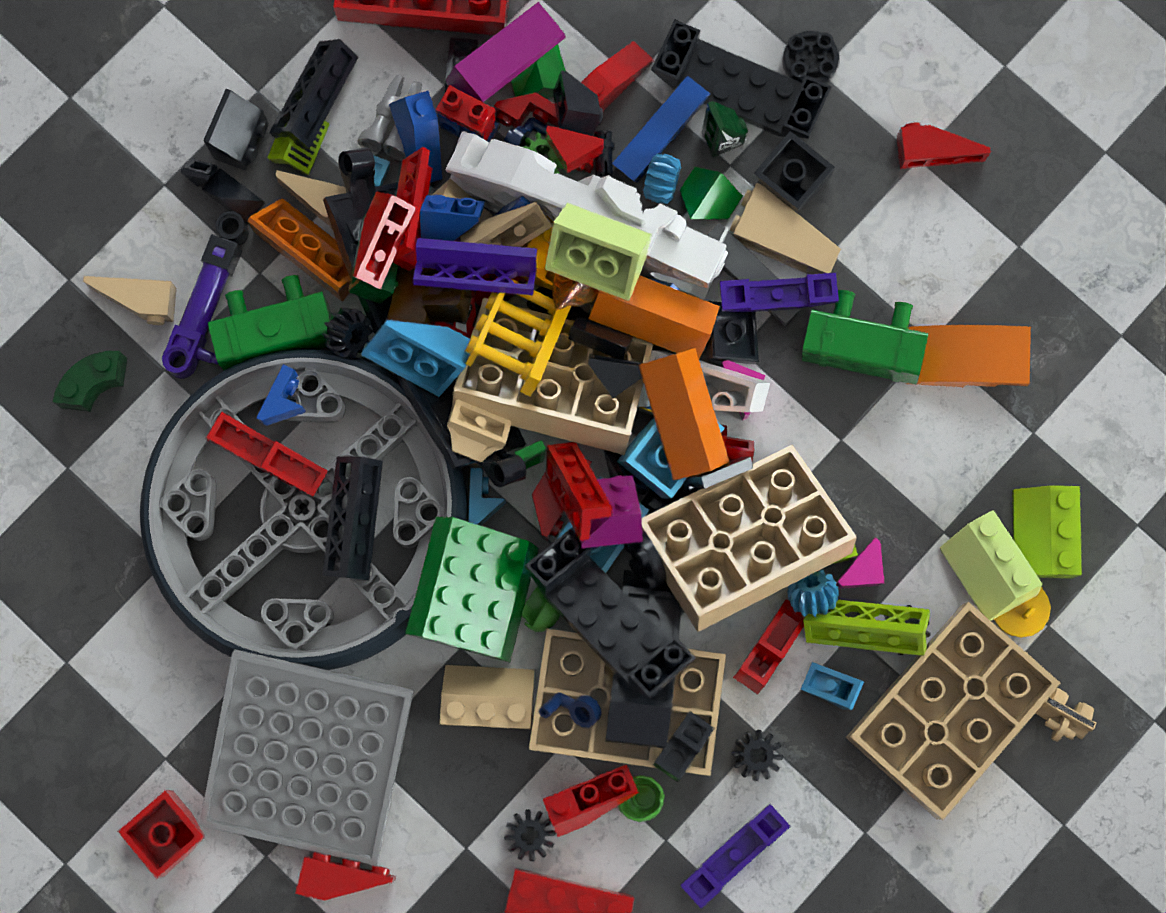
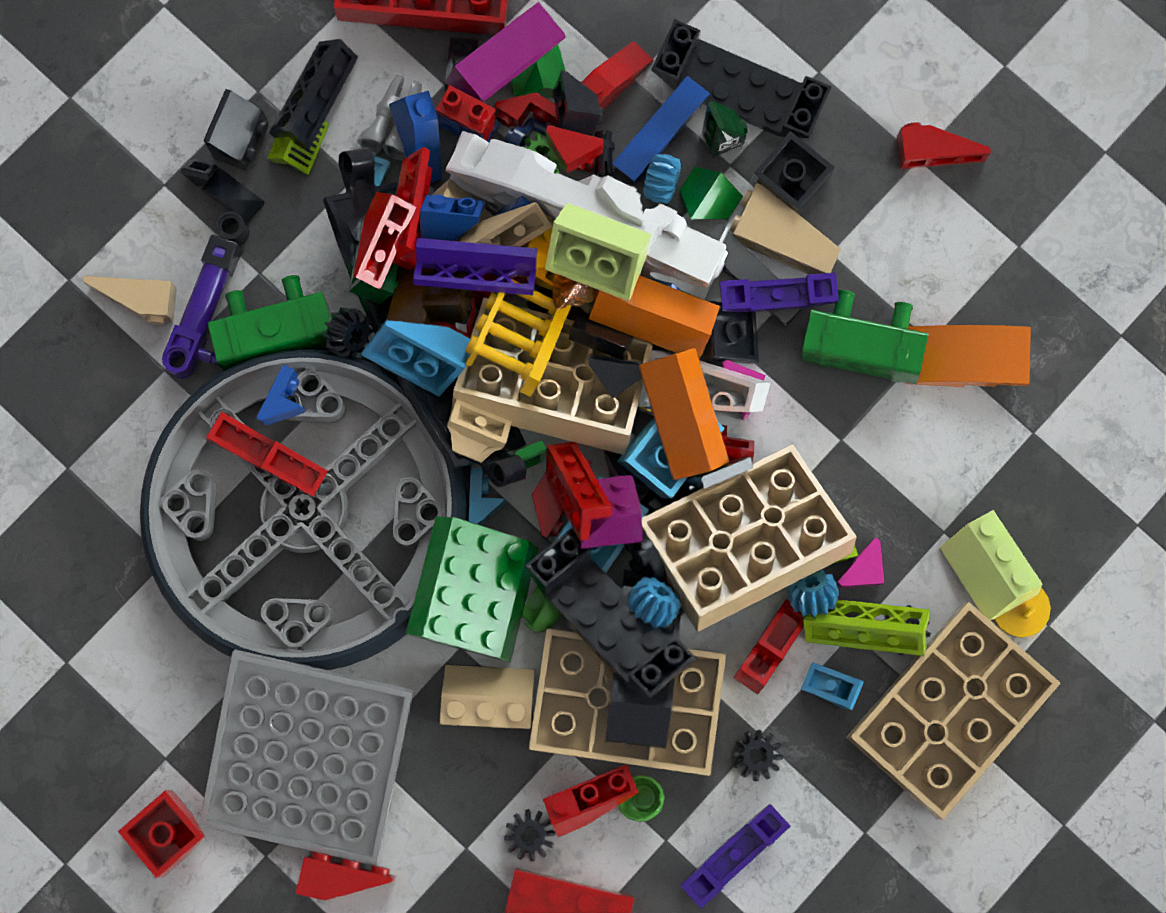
(89, 379): dark green brick -> none
(303, 245): orange slope -> none
(309, 192): tan slope -> none
(357, 518): black fence -> none
(584, 710): dark blue plate -> none
(654, 602): none -> dark azure gear
(683, 746): black slope -> none
(811, 55): black tile -> none
(1049, 529): lime slope -> none
(1065, 720): tan hips -> none

